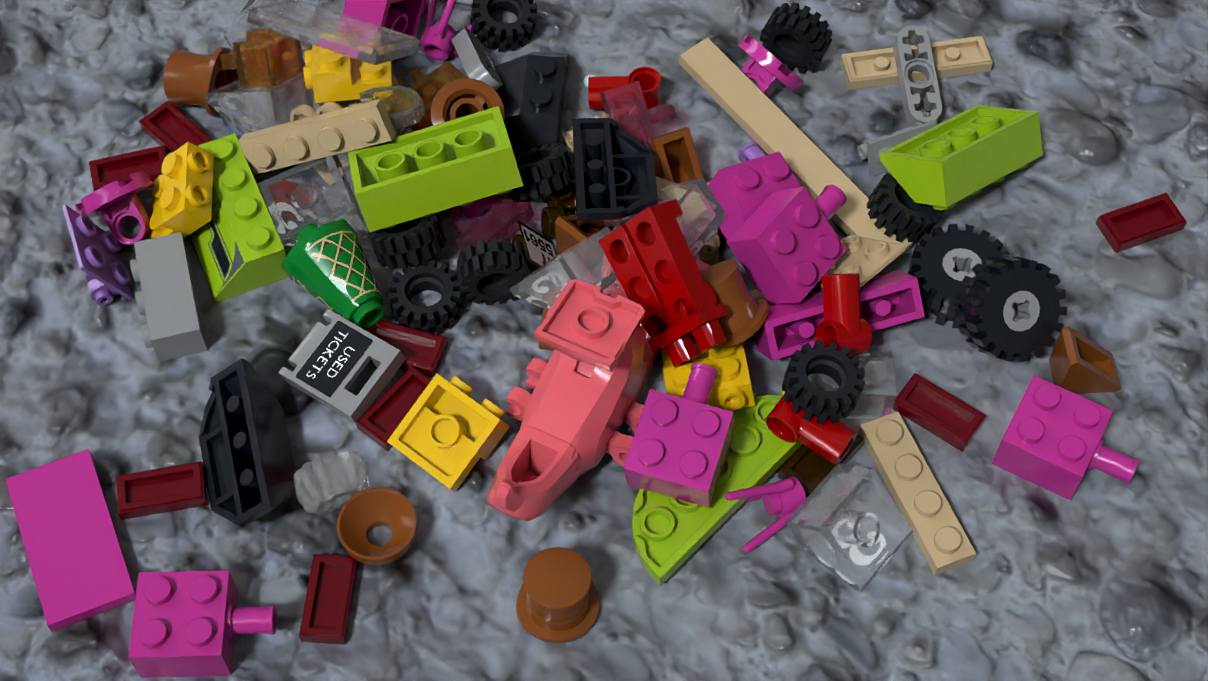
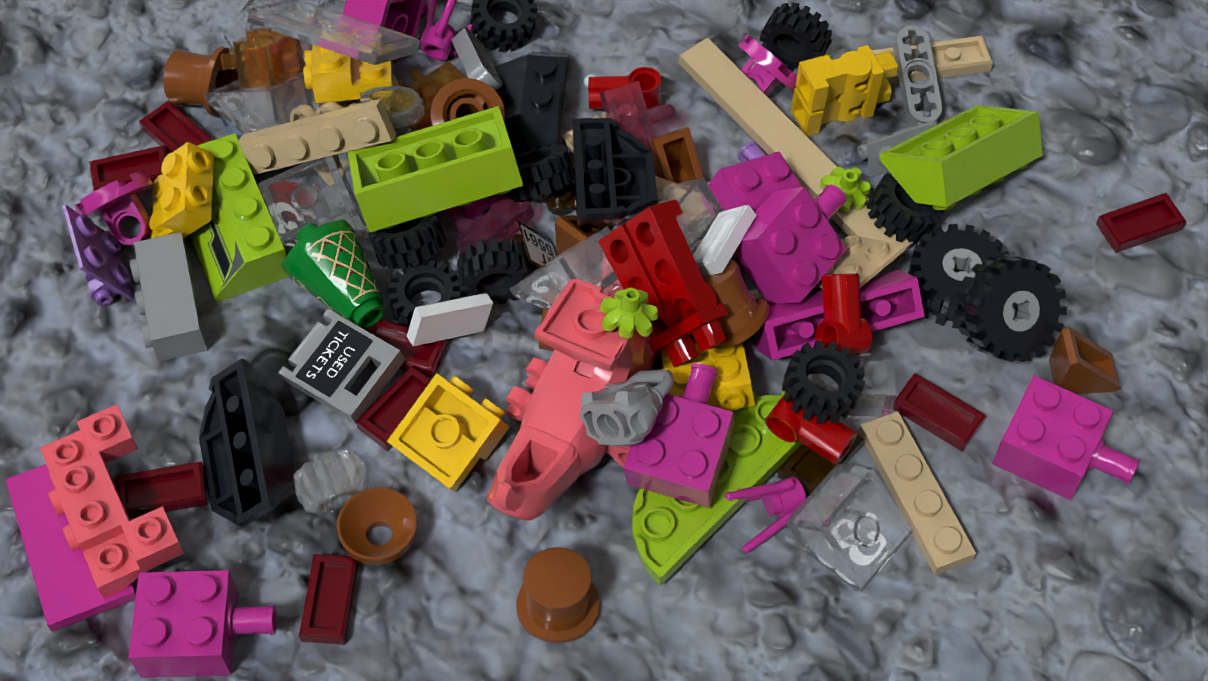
(96, 515): none -> coral bracket
(449, 319): none -> white tile
(548, 218): dark brown plate -> none
(625, 410): none -> light grey piece
(628, 312): none -> lime plant
(723, 239): none -> white tile
(841, 88): none -> yellow hips
(850, 184): none -> lime plant

